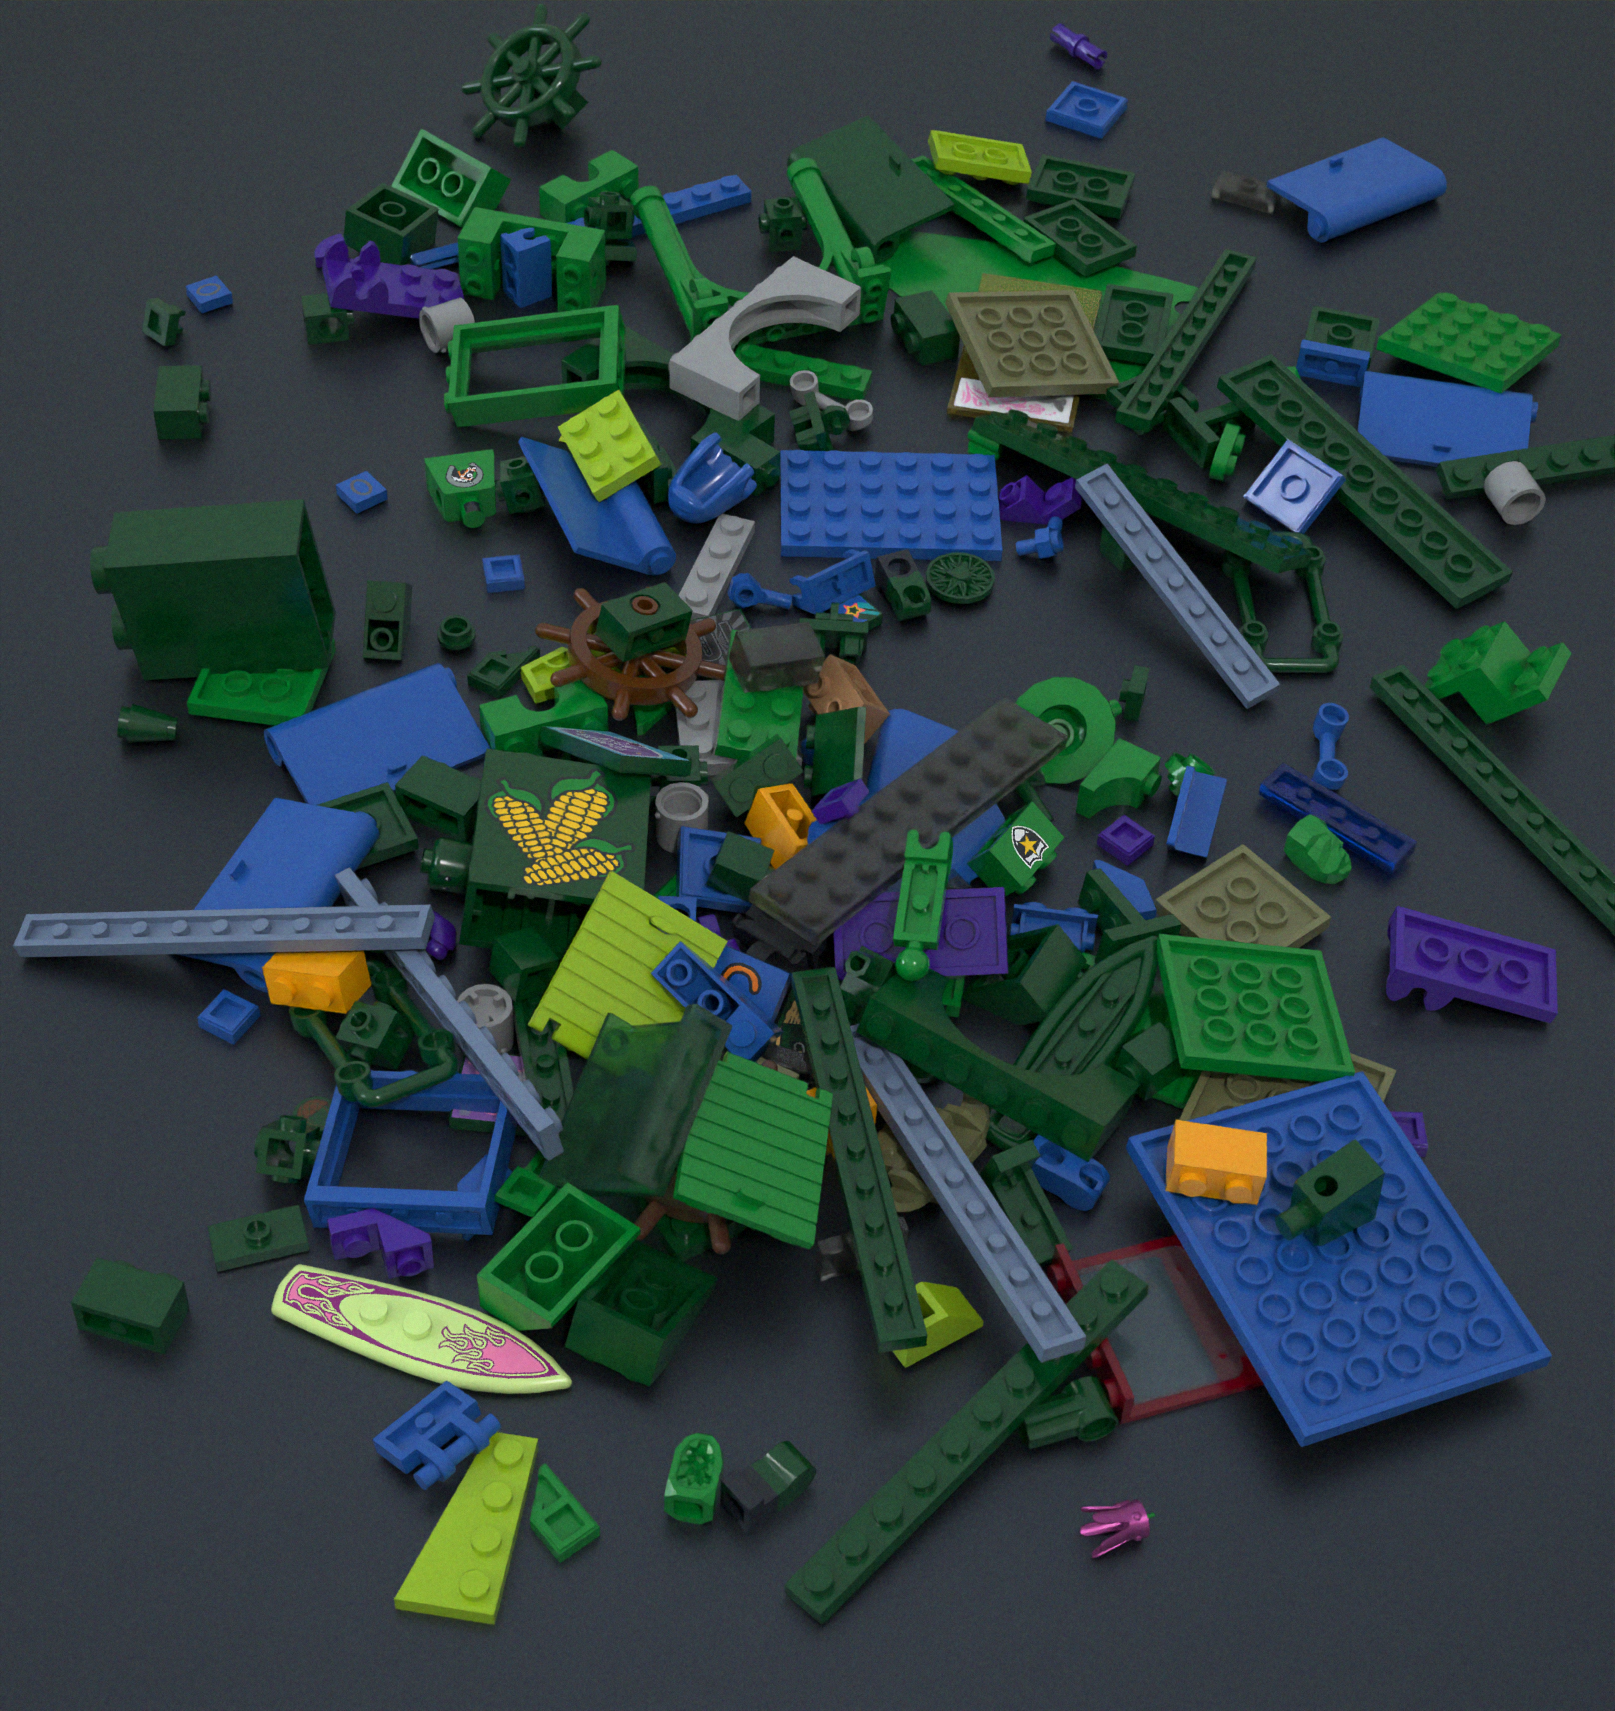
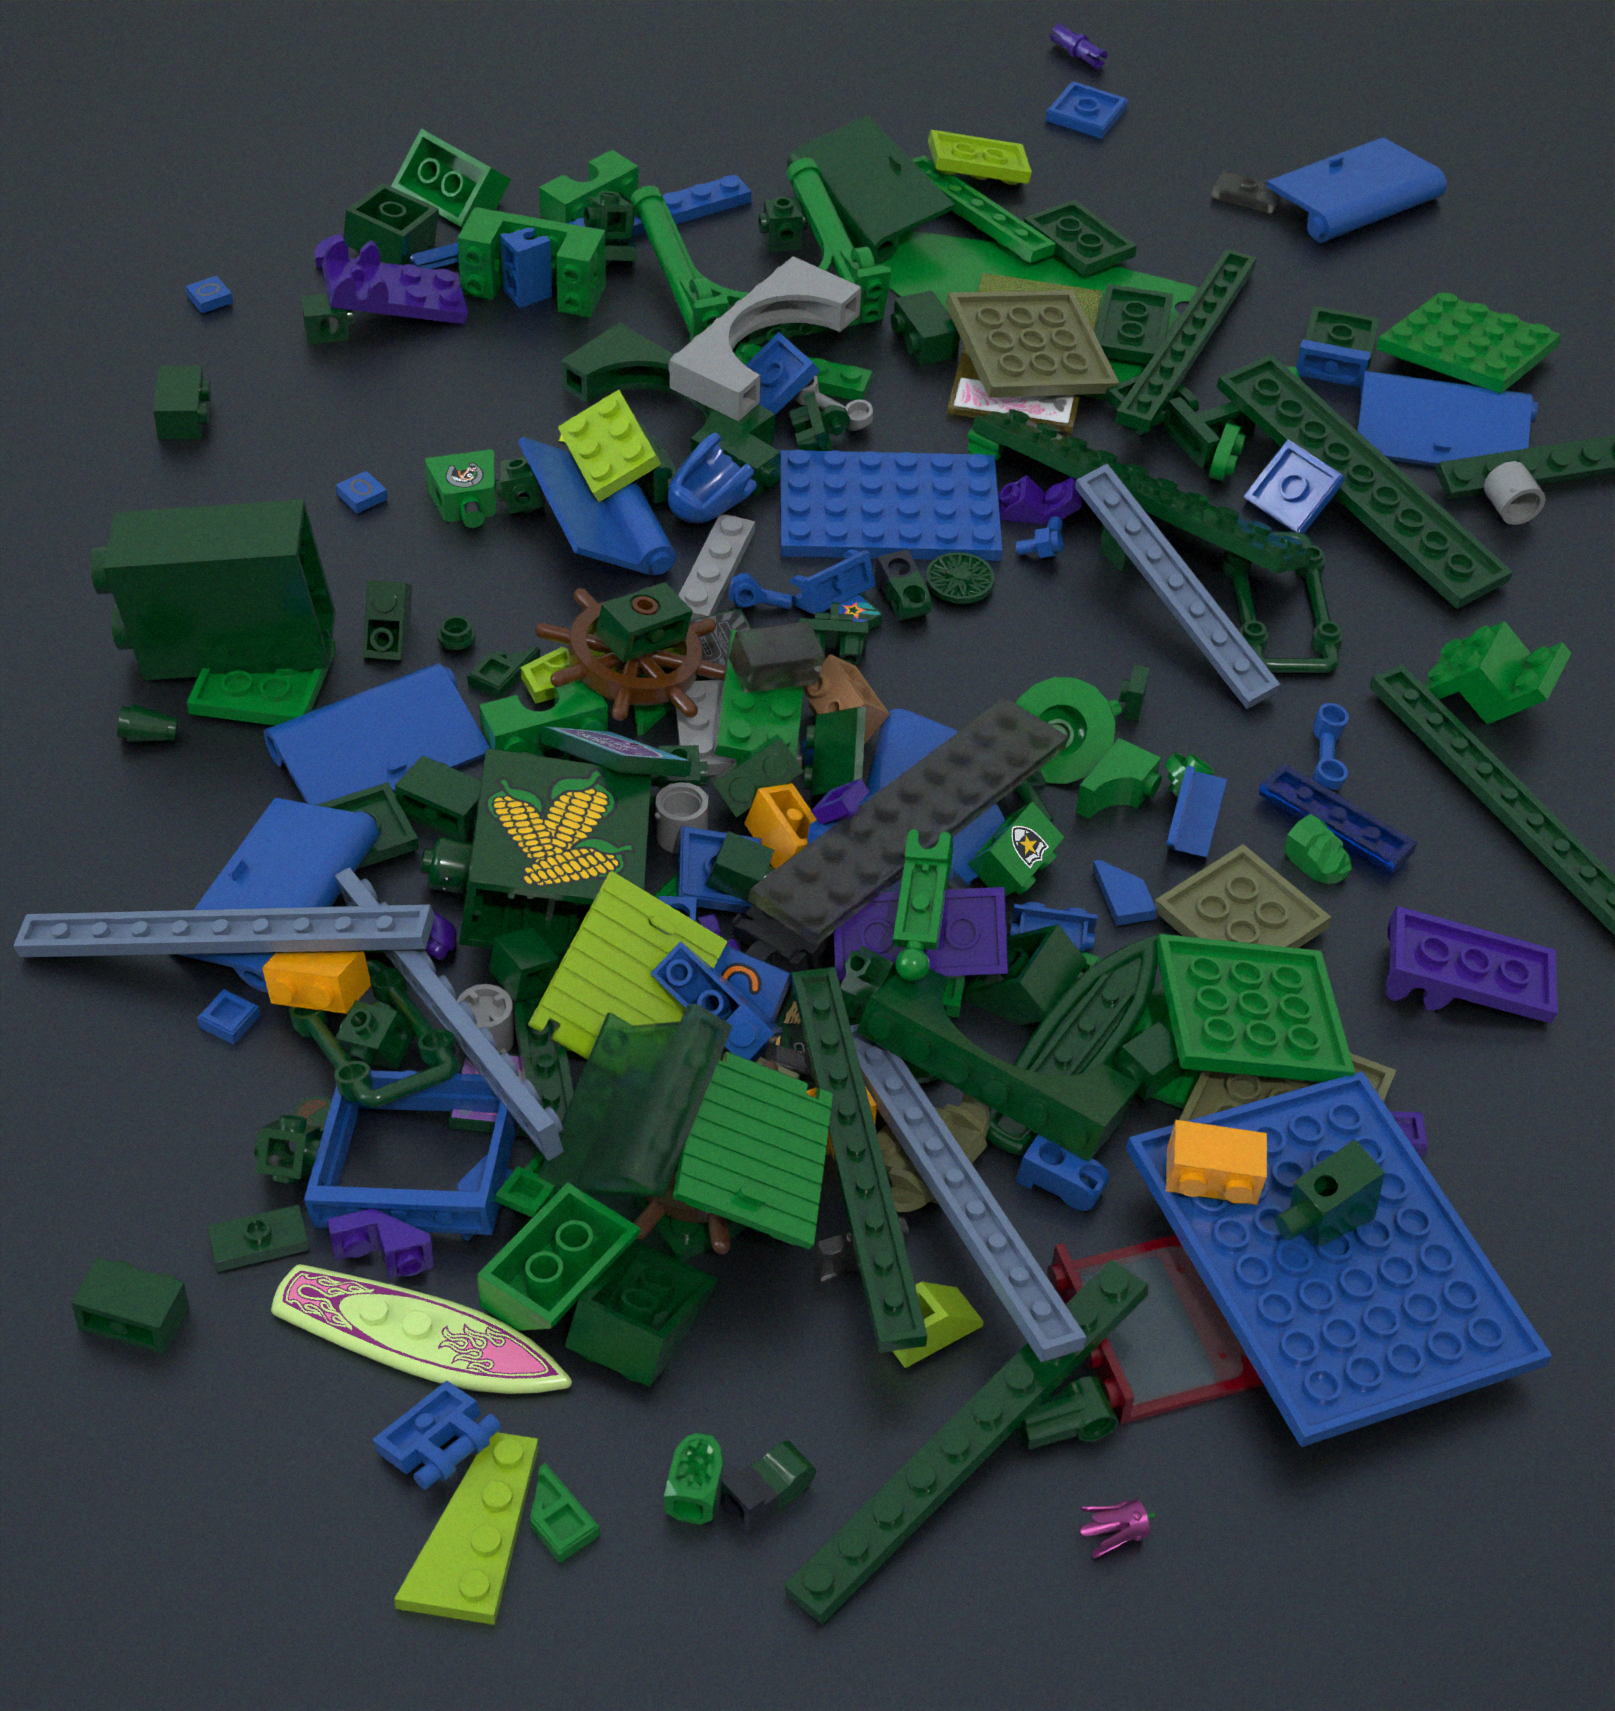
(162, 321): dark green tile -> none
(439, 321): light grey piece -> none
(503, 573): blue tile -> none
(532, 331): green door -> none
(544, 88): dark green piece -> none
(782, 372): none -> blue plate
(1023, 1200): dark green bracket -> none
(1094, 186): dark green plate -> none
(1117, 916): dark green bracket -> none
(1125, 840): dark purple tile -> none

